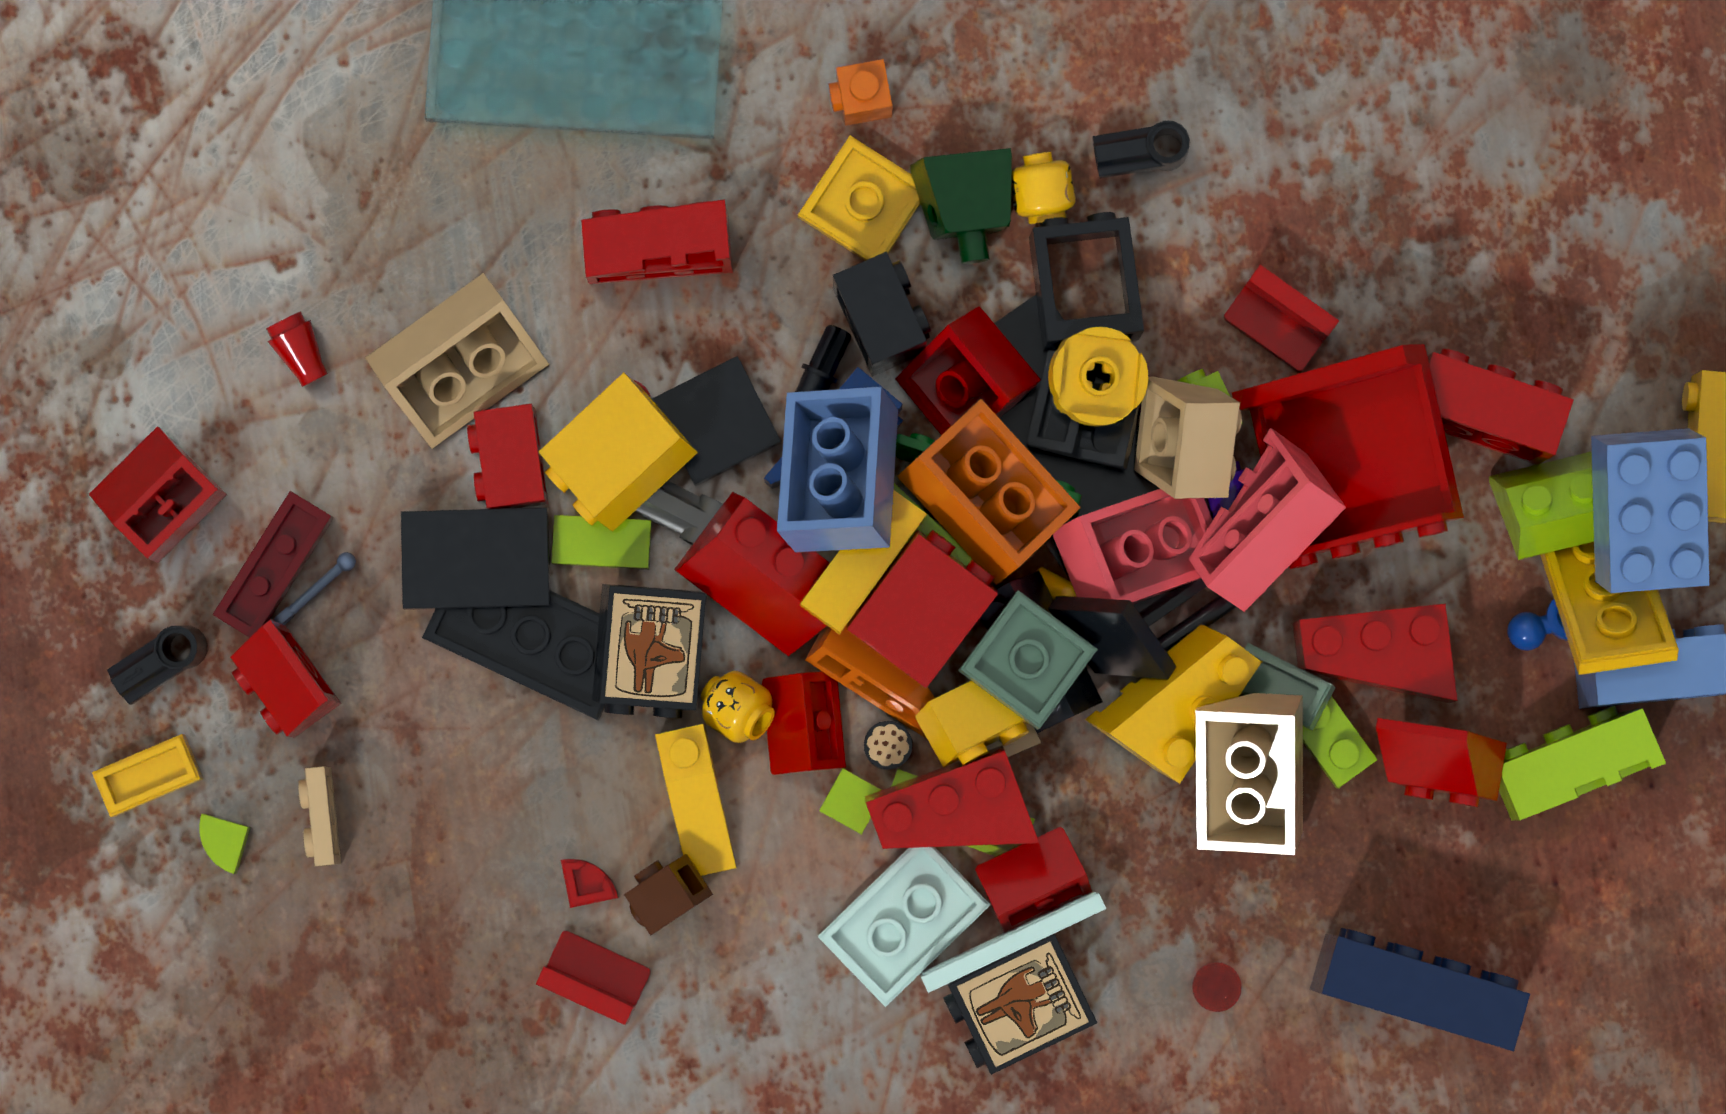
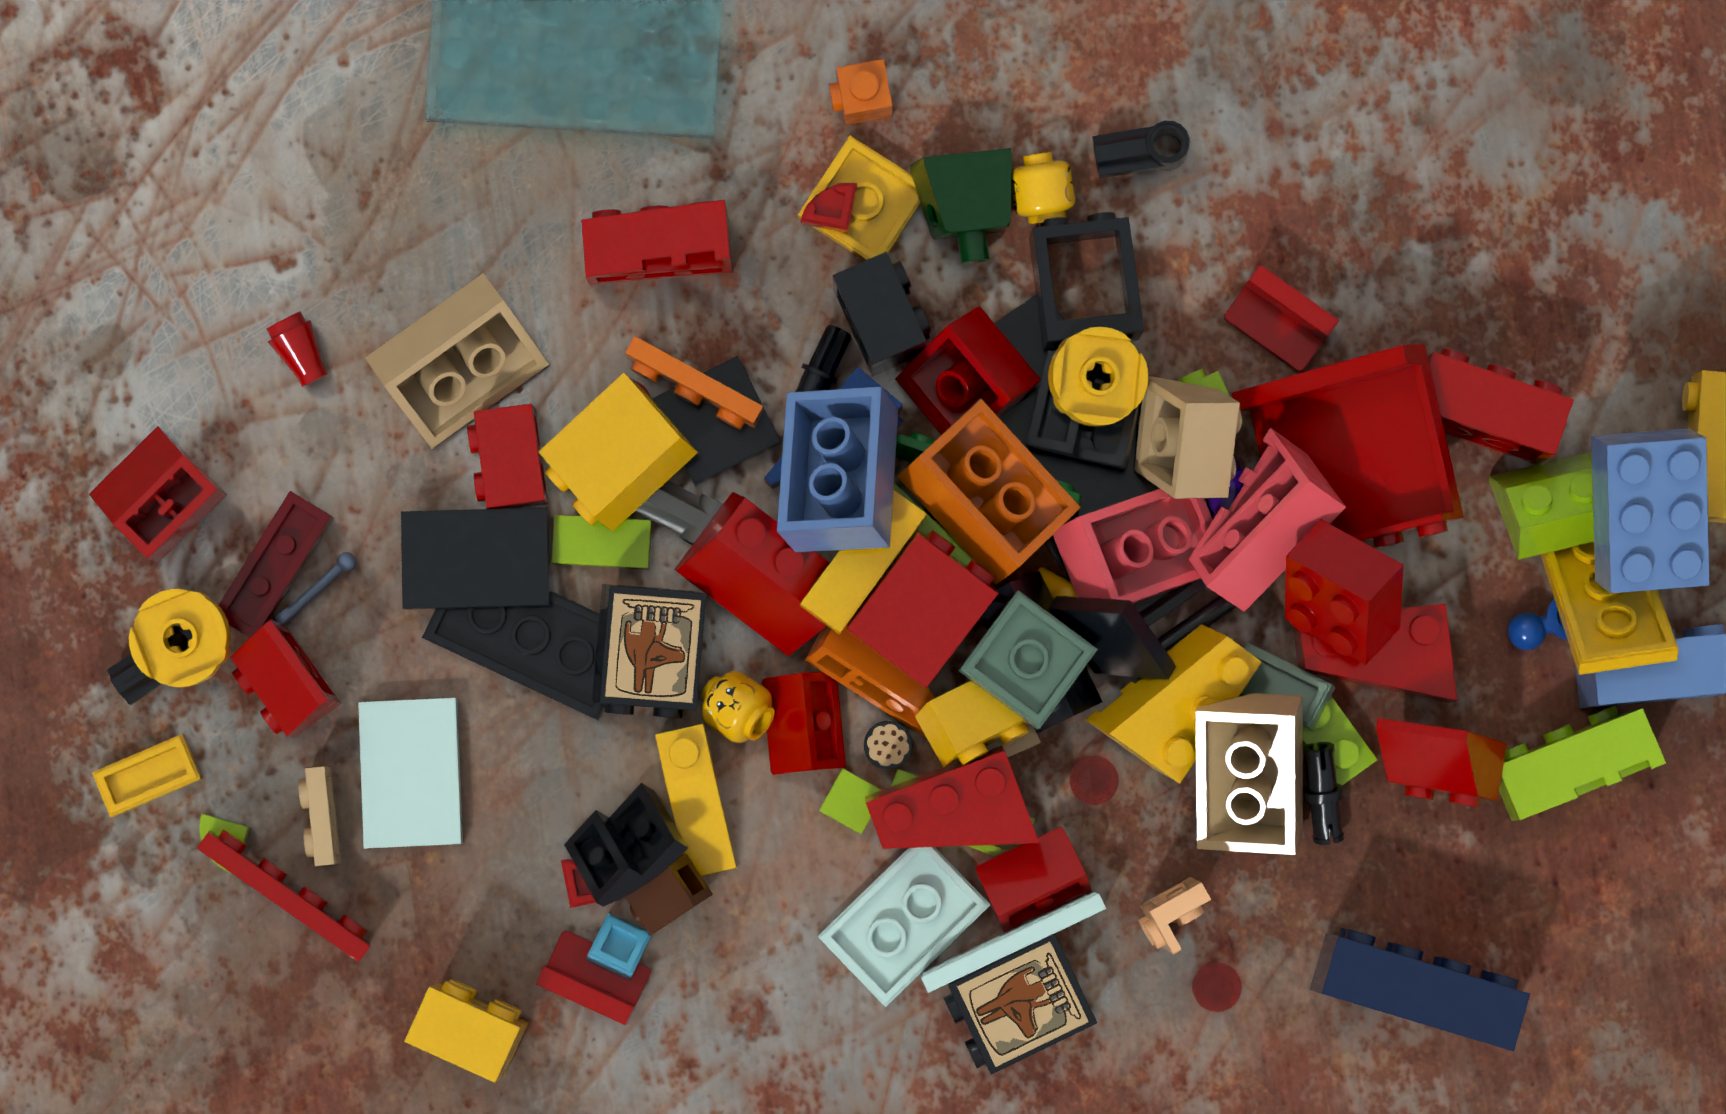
(155, 624): none -> yellow plate
(302, 905): none -> red plate
(410, 773): none -> light aqua tile
(467, 1030): none -> yellow brick
(618, 946): none -> medium azure tile
(627, 848): none -> black slope
(693, 385): none -> orange plate
(831, 208): none -> red tile
(1093, 780): none -> clear red plate
(1176, 904): none -> light nougat bracket
(1323, 793): none -> black pin
(1343, 592): none -> red brick

